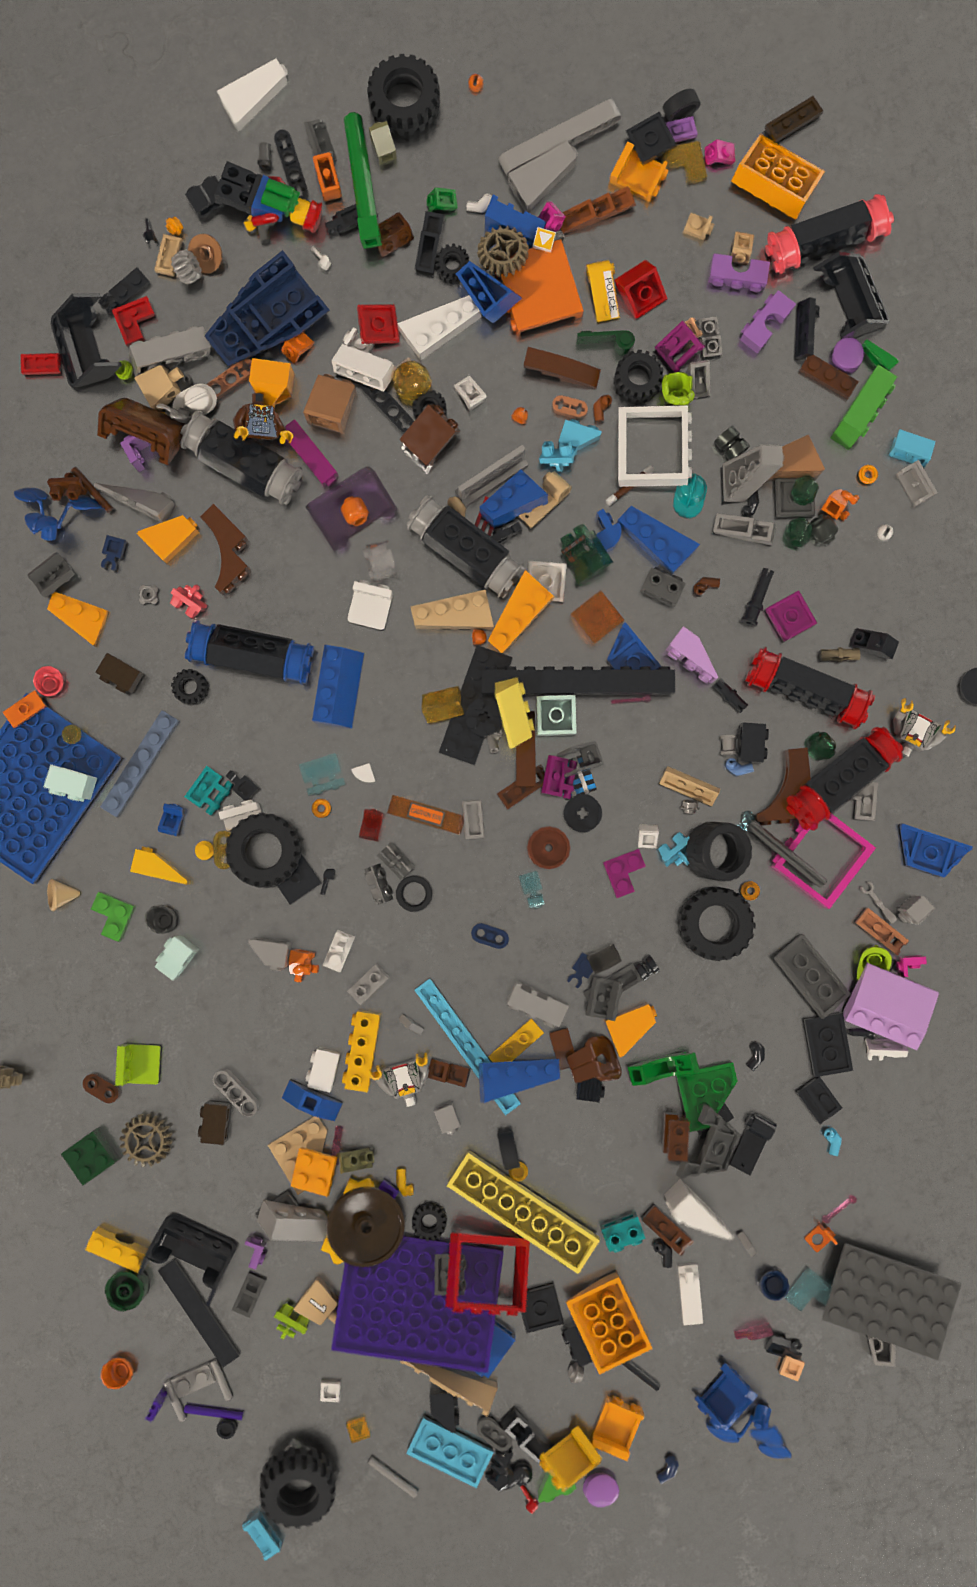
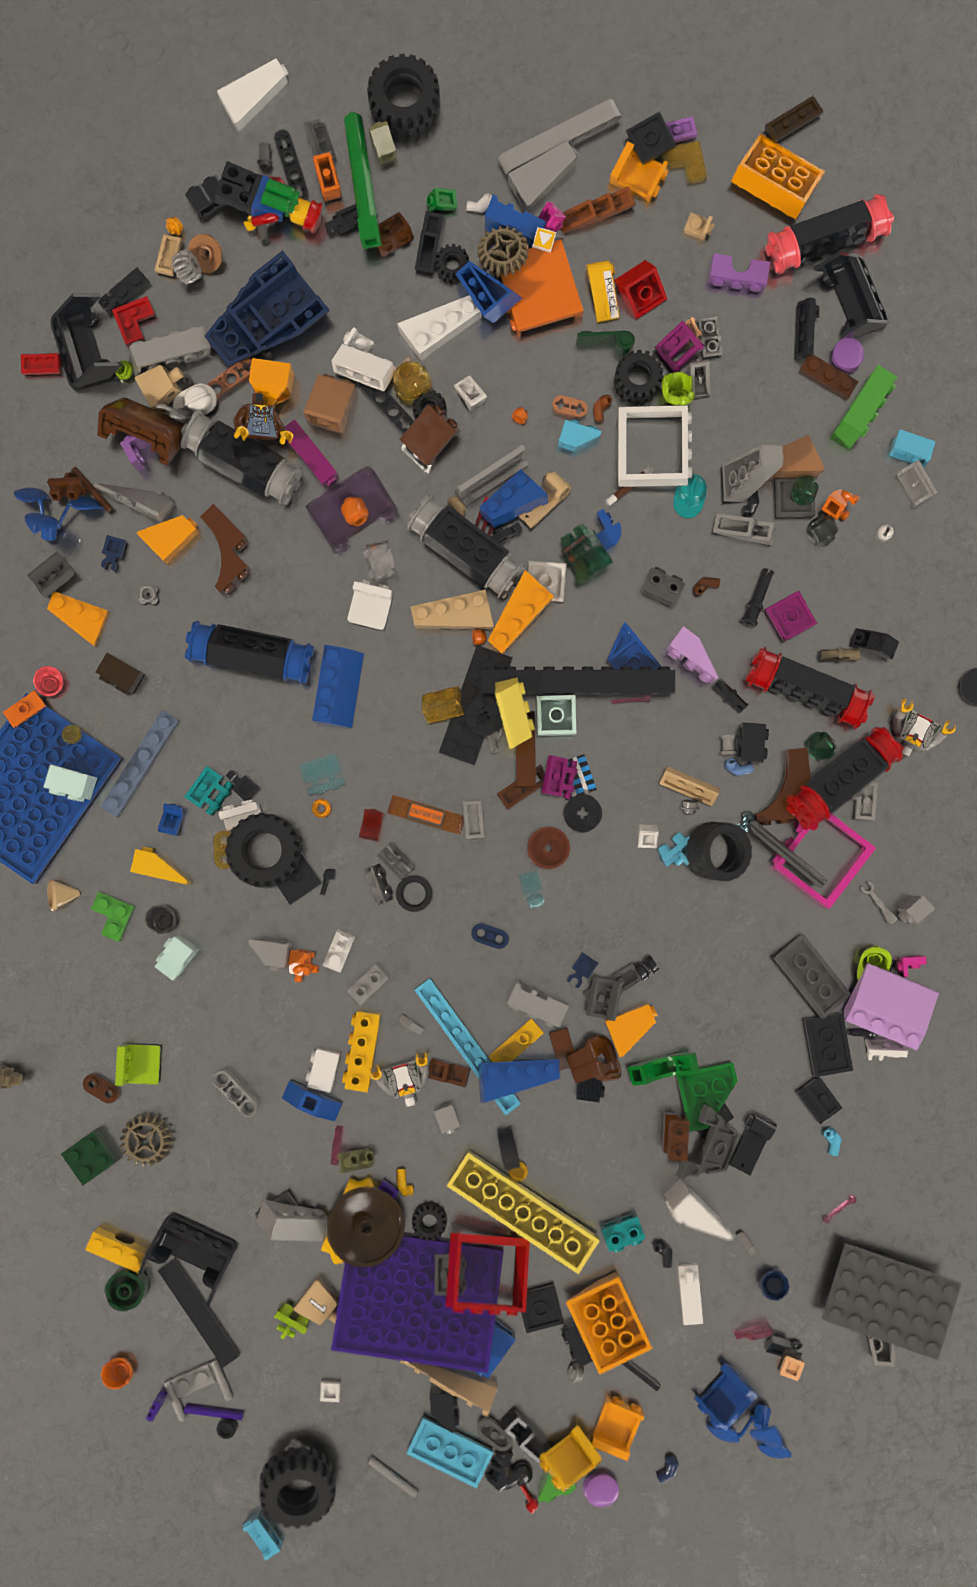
(149, 234): black hand -> none
(189, 596): coral hips -> none
(200, 691): black tyre -> none
(204, 850): yellow plate -> none
(214, 1122): dark brown brick -> none
(248, 1295): dark grey slope -> none
(258, 1255): medium lavender bracket -> none
(296, 346): orange bracket -> none
(308, 1135): tan plate -> none
(314, 1171): light orange plate -> none
(324, 261): white hand -> none
(358, 1429): clear yellow tile -> none
(364, 773): white tile -> none
(378, 324): red plate -> none
(479, 85): orange hinge -> none
(558, 457): medium azure hips -> none
(562, 367): reddish brown slope -> none
(584, 750): dark grey piece -> none
(596, 618): clear orange brick -> none
(604, 958): clear smoke brick -> none
(618, 870): magenta plate -> none
(658, 540): blue wedge -> none
(667, 1230): reddish brown plate -> none
(681, 105): black tyre -> none
(720, 152): dark pink bracket -> none
(731, 443): pearl dark grey wheel -> none
(742, 248): tan bracket -> none
(742, 930): black tyre -> none
(745, 886): light orange plate -> none
(759, 1056): black arm -> none
(777, 308): medium lavender arch -> none
(798, 532): clear green head -> none
(806, 1287): clear light blue plate -> none
(826, 1233): orange bracket -> none
(872, 470): light orange plate -> none
(879, 356): green slope -> none
(881, 931): nougat plate -> none
(930, 851): blue wing -> none

